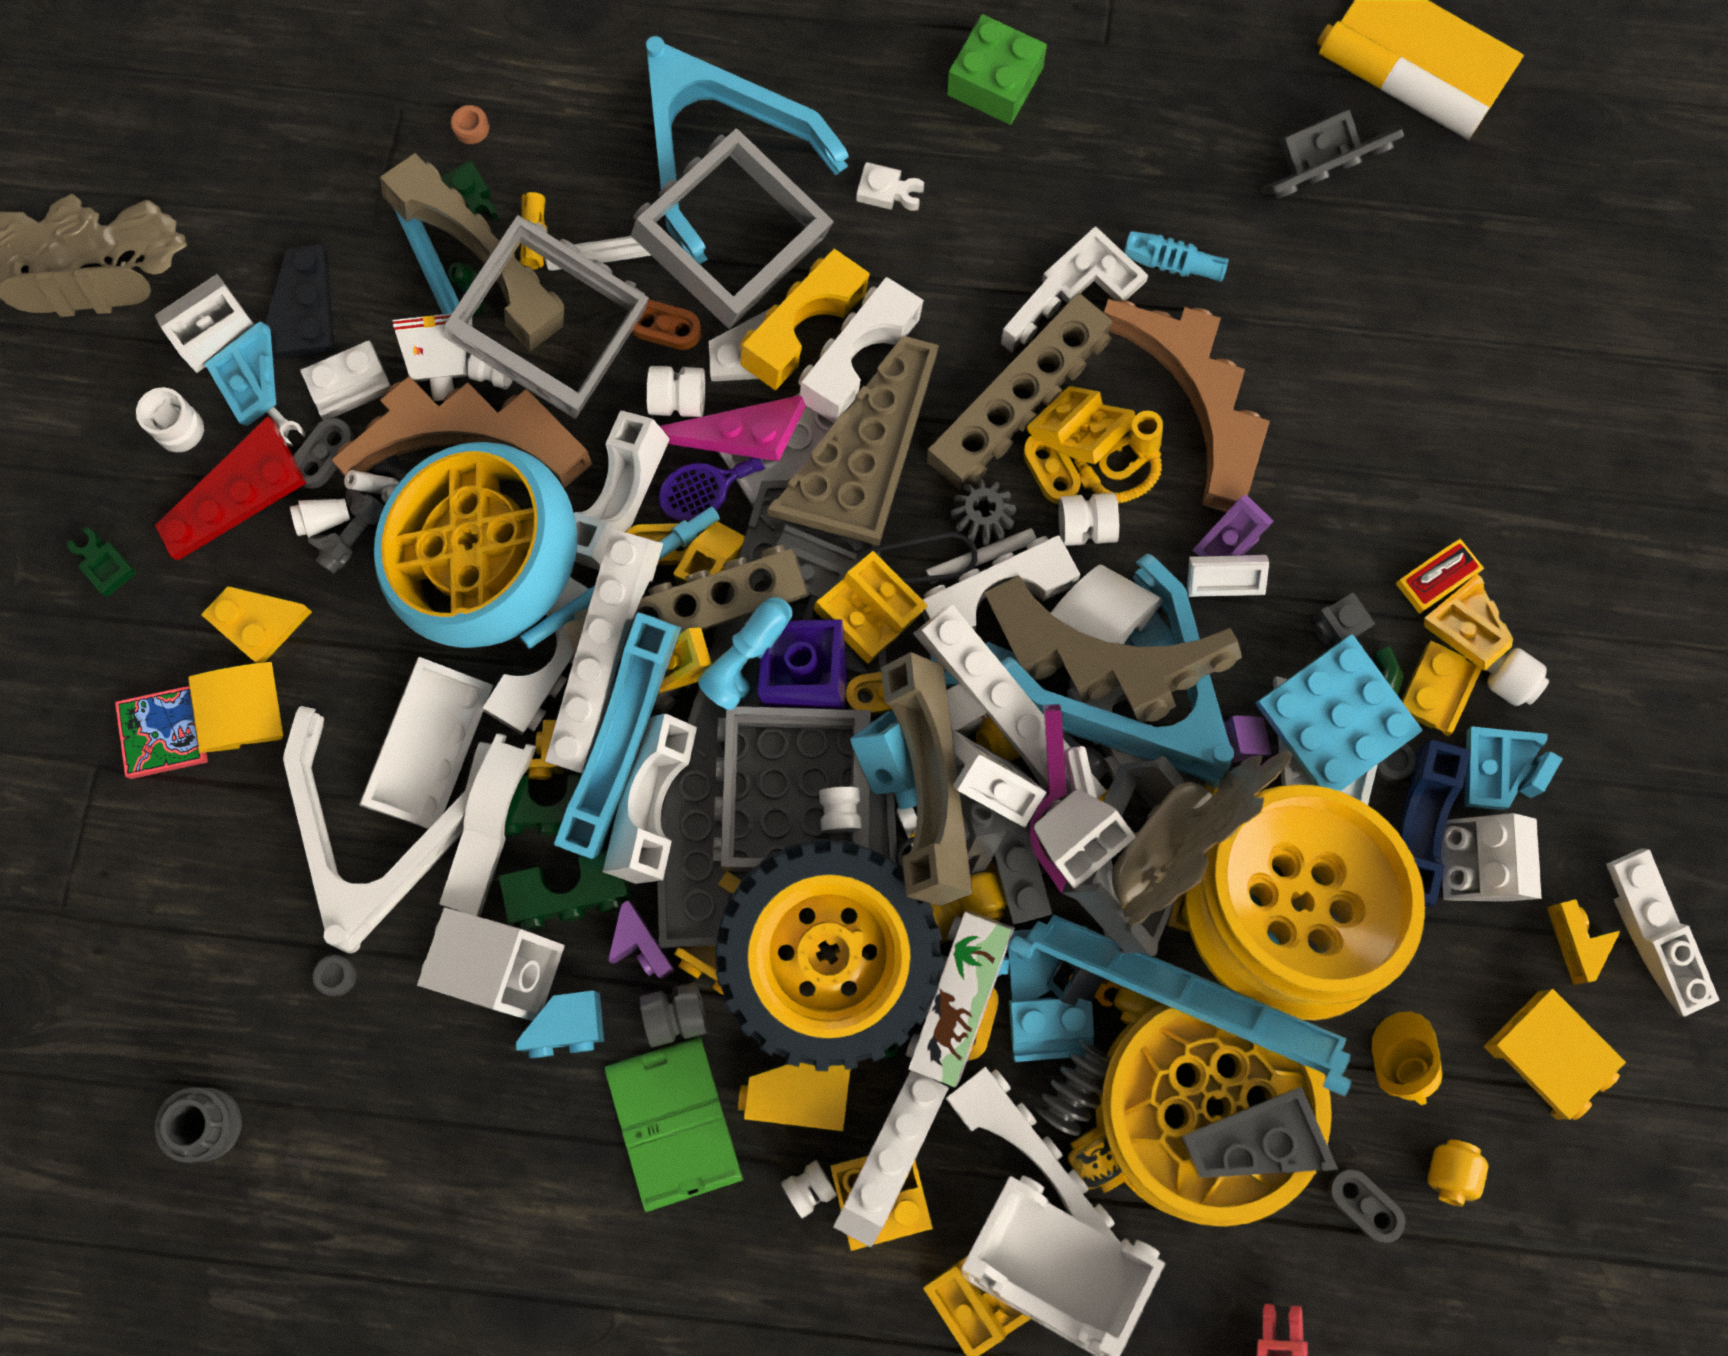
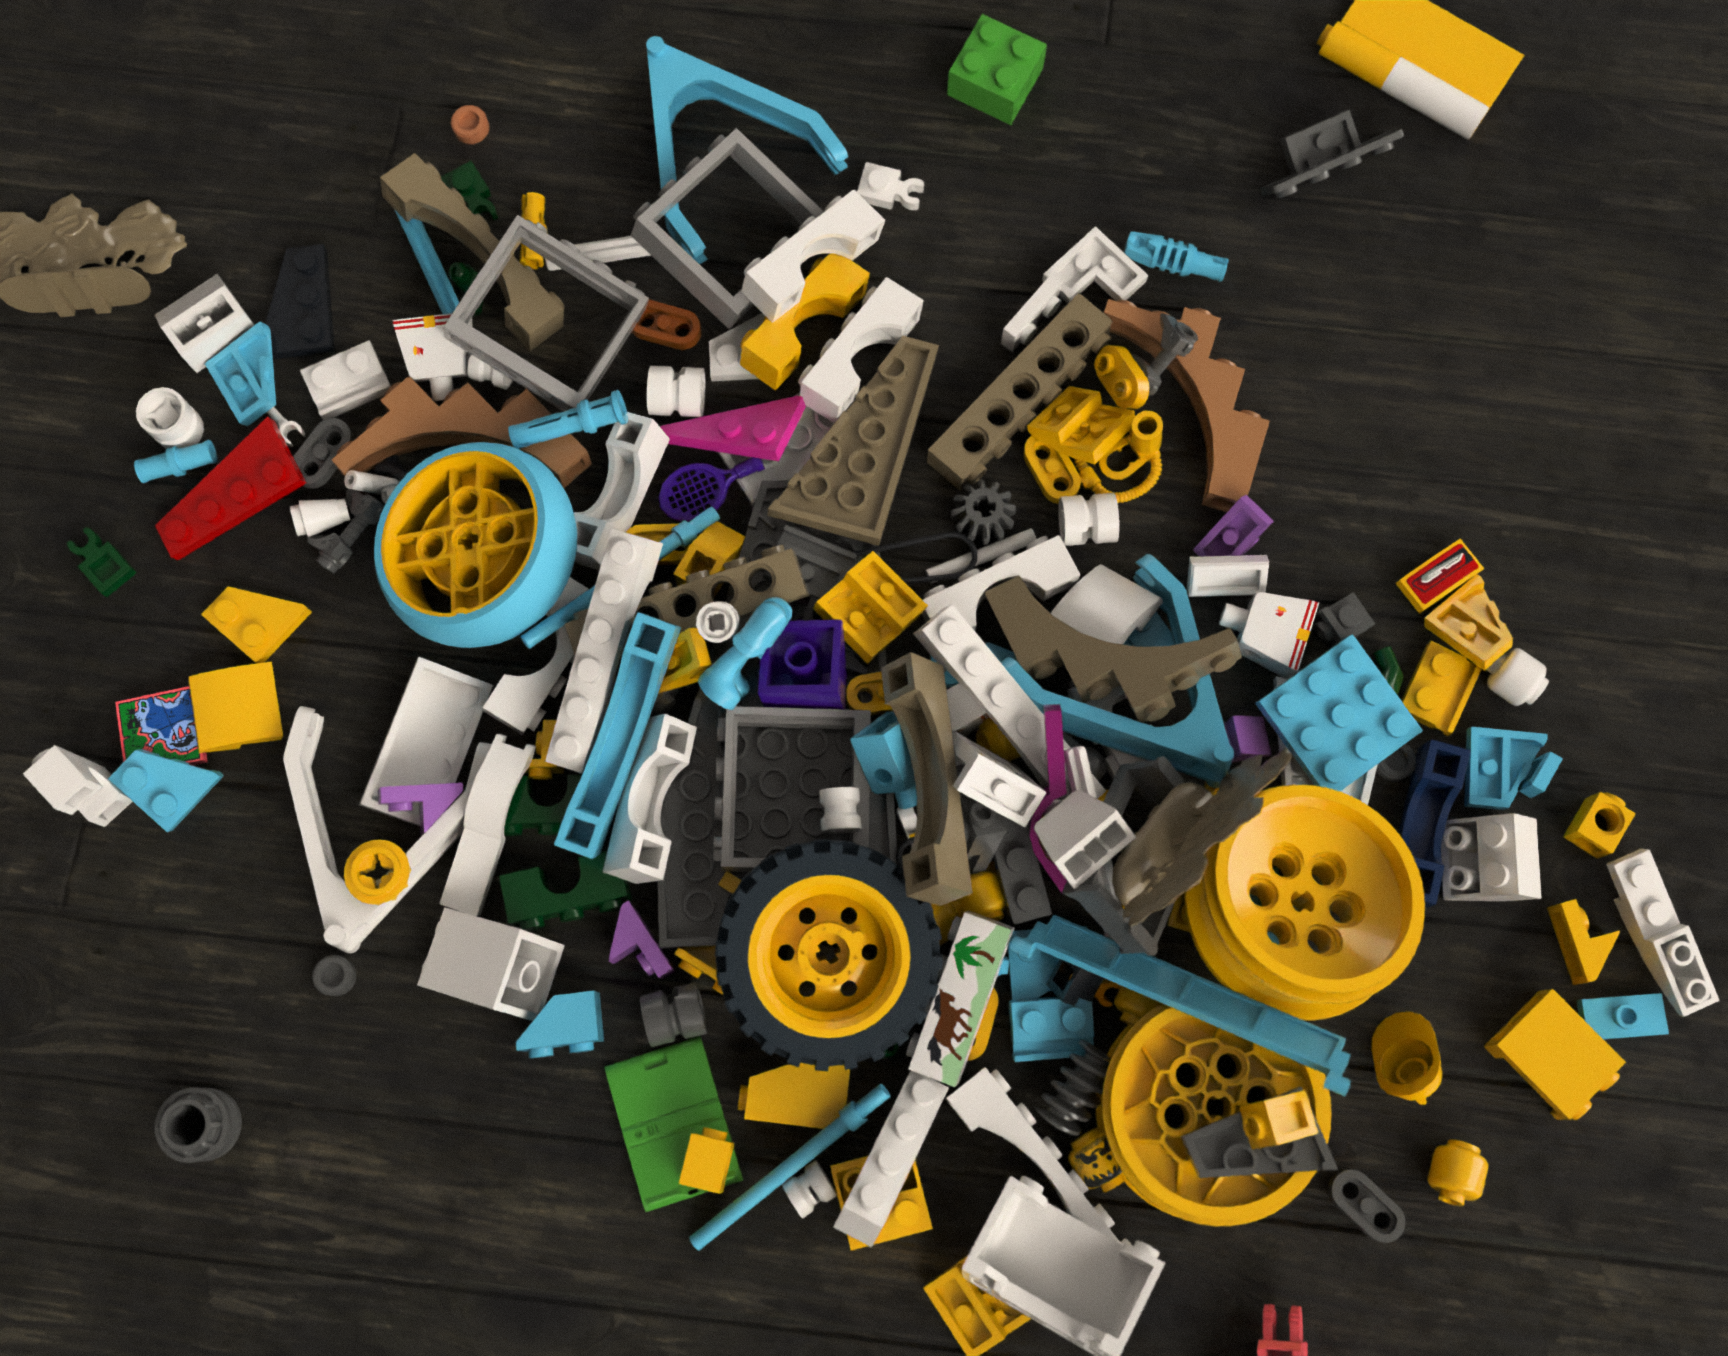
(76, 784): none -> white arch
(163, 786): none -> medium azure wing
(176, 461): none -> medium azure pin
(364, 860): none -> yellow gear
(432, 800): none -> medium lavender slope
(586, 417): none -> medium azure pin
(707, 1160): none -> yellow brick
(723, 618): none -> white wheel
(843, 229): none -> white arch
(850, 1118): none -> medium azure bar
(1122, 377): none -> yellow plate
(1176, 340): none -> dark grey piece
(1272, 630): none -> white torso
(1278, 1120): none -> yellow bracket
(1585, 832): none -> yellow brick
(1625, 1015): none -> medium azure plate

